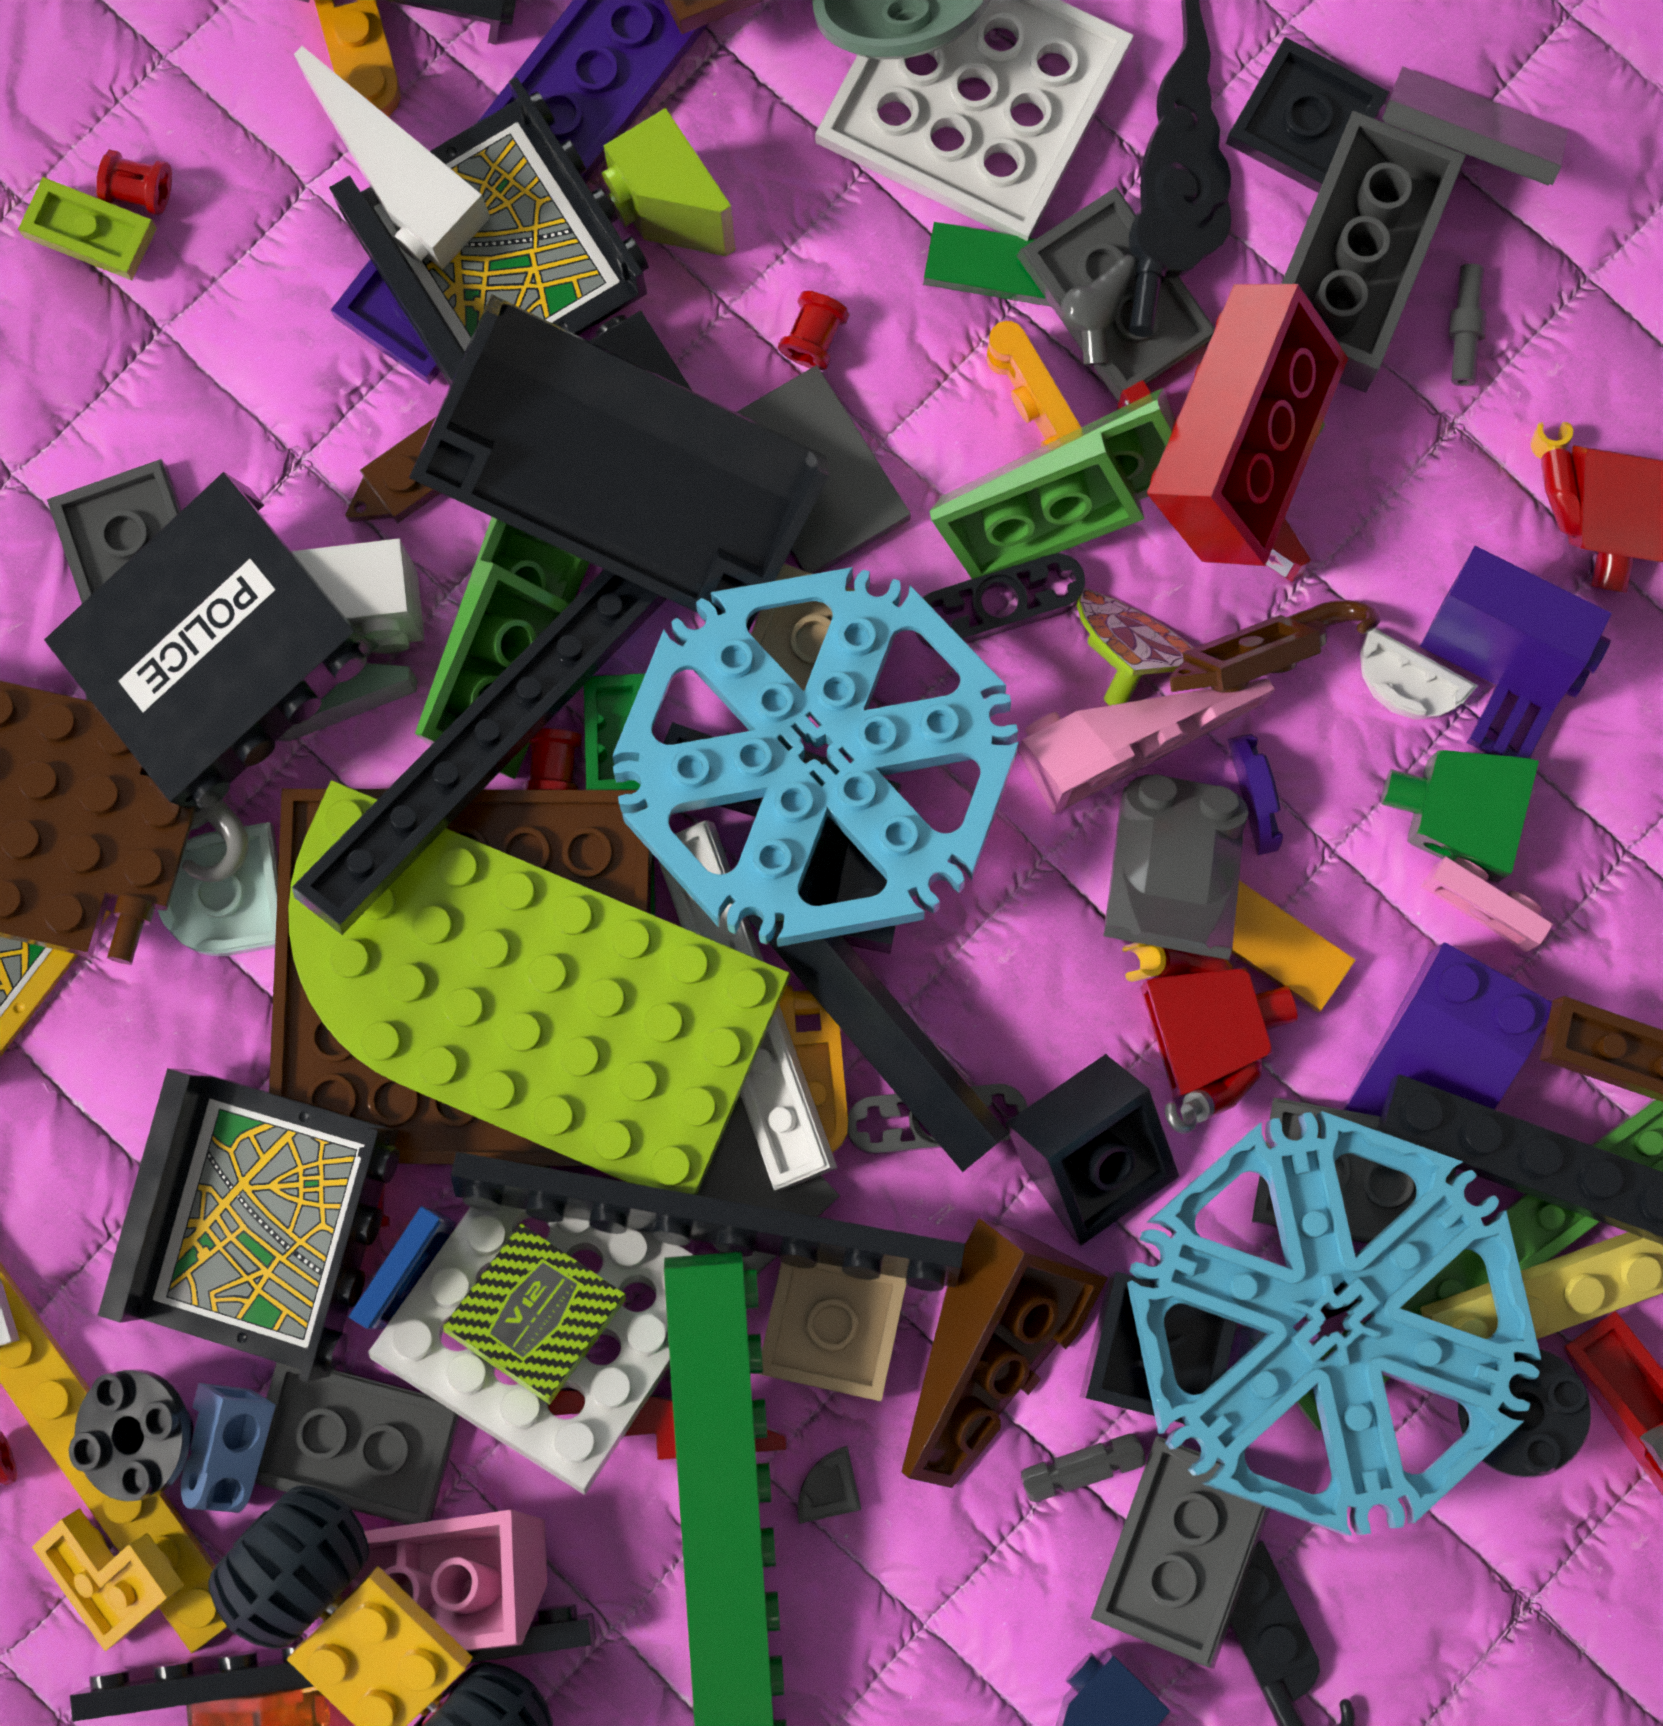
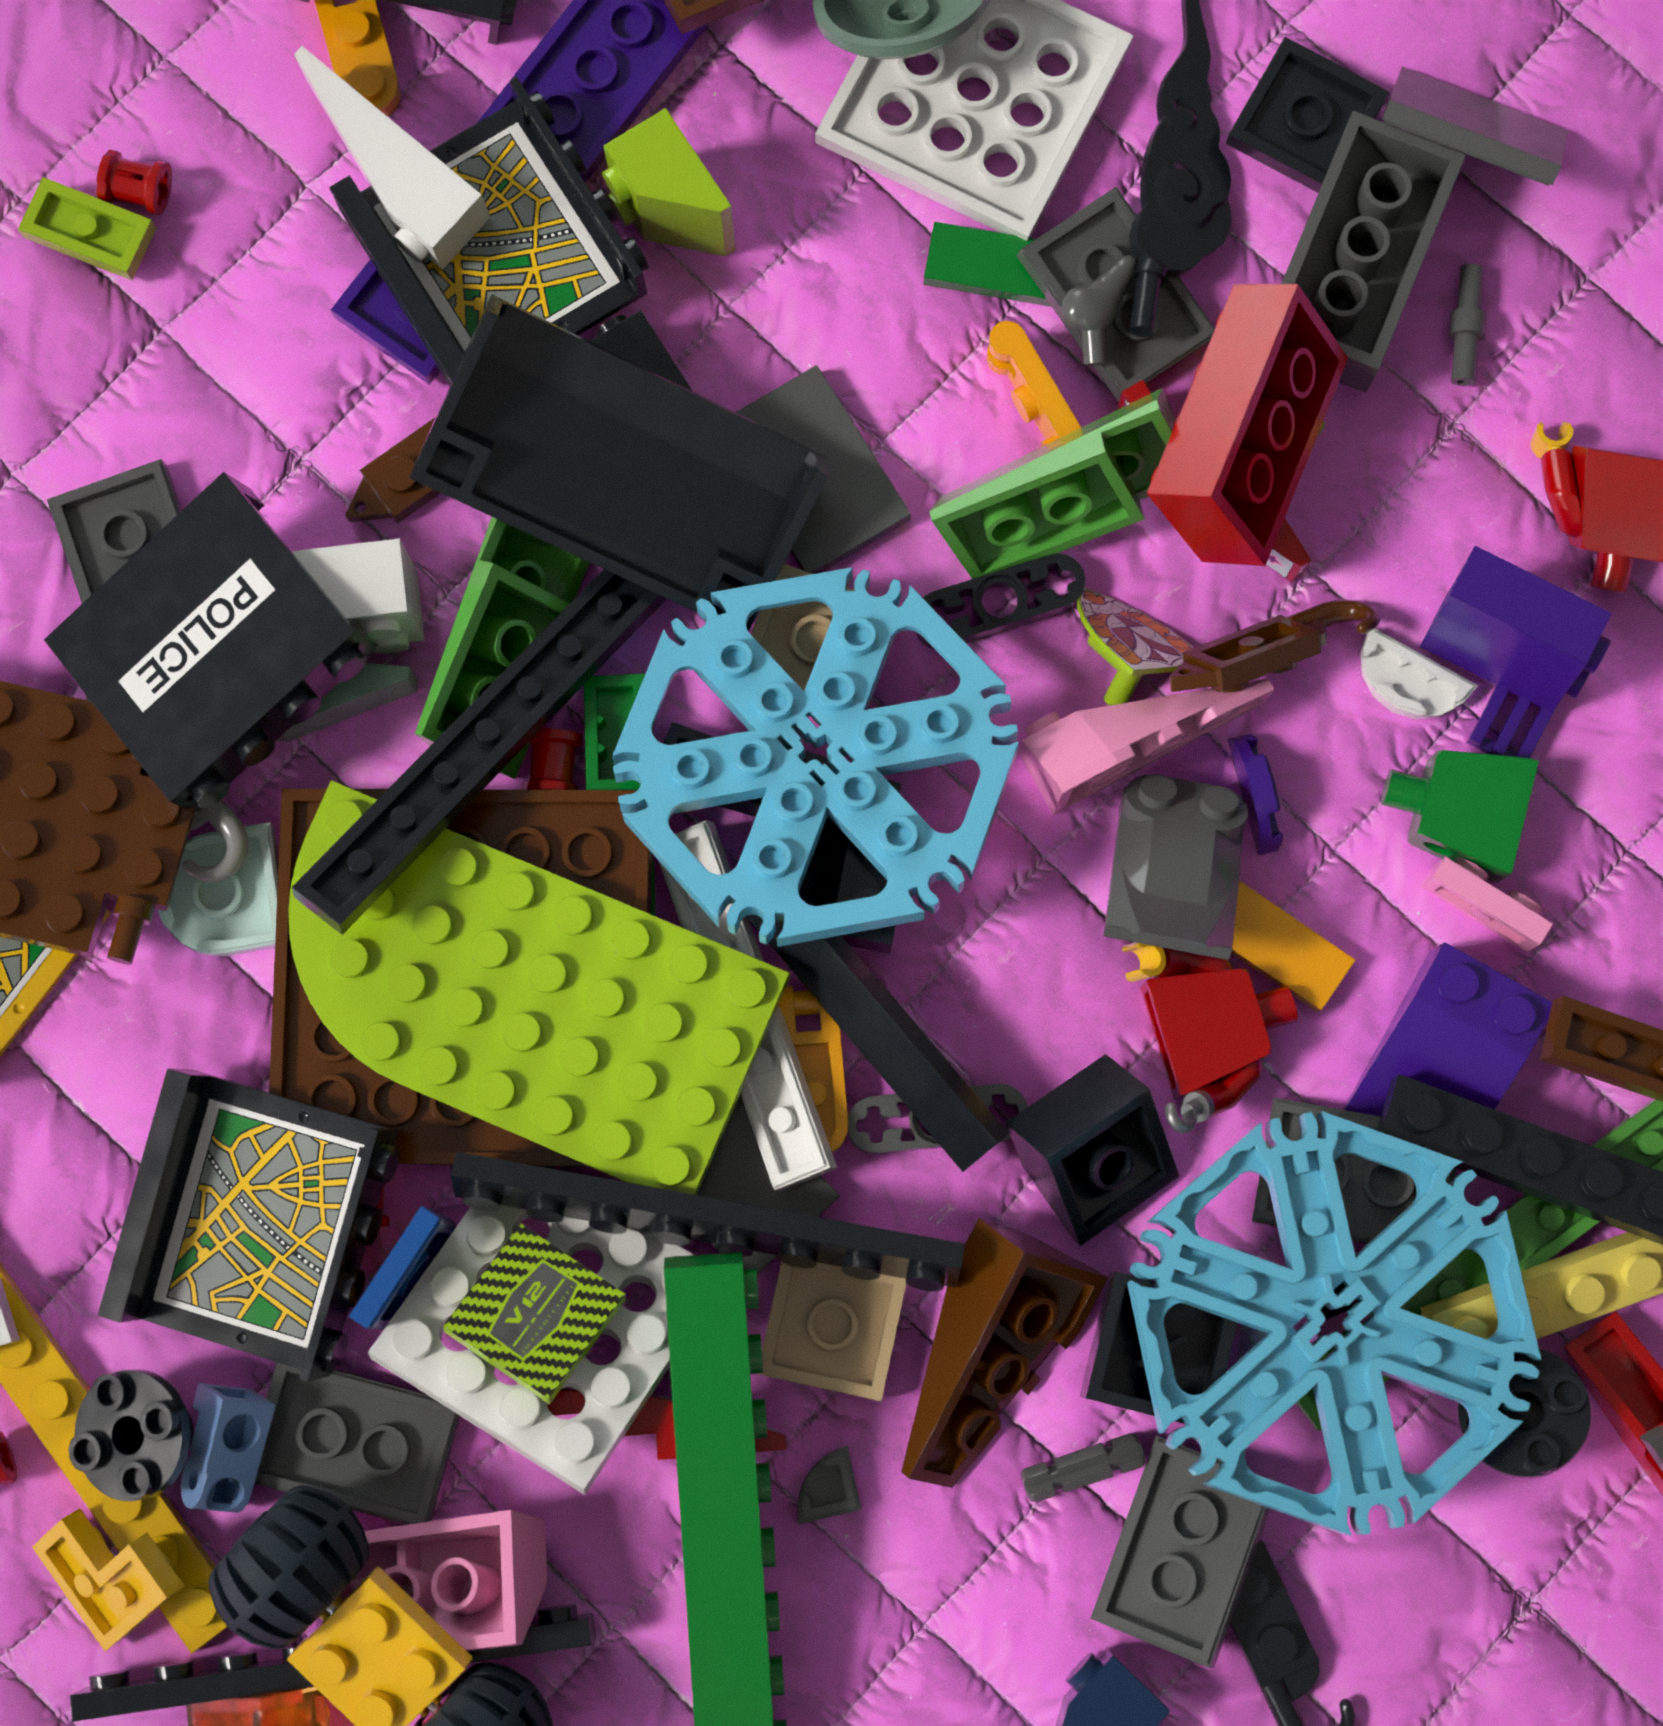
(813, 330): red bush -> none

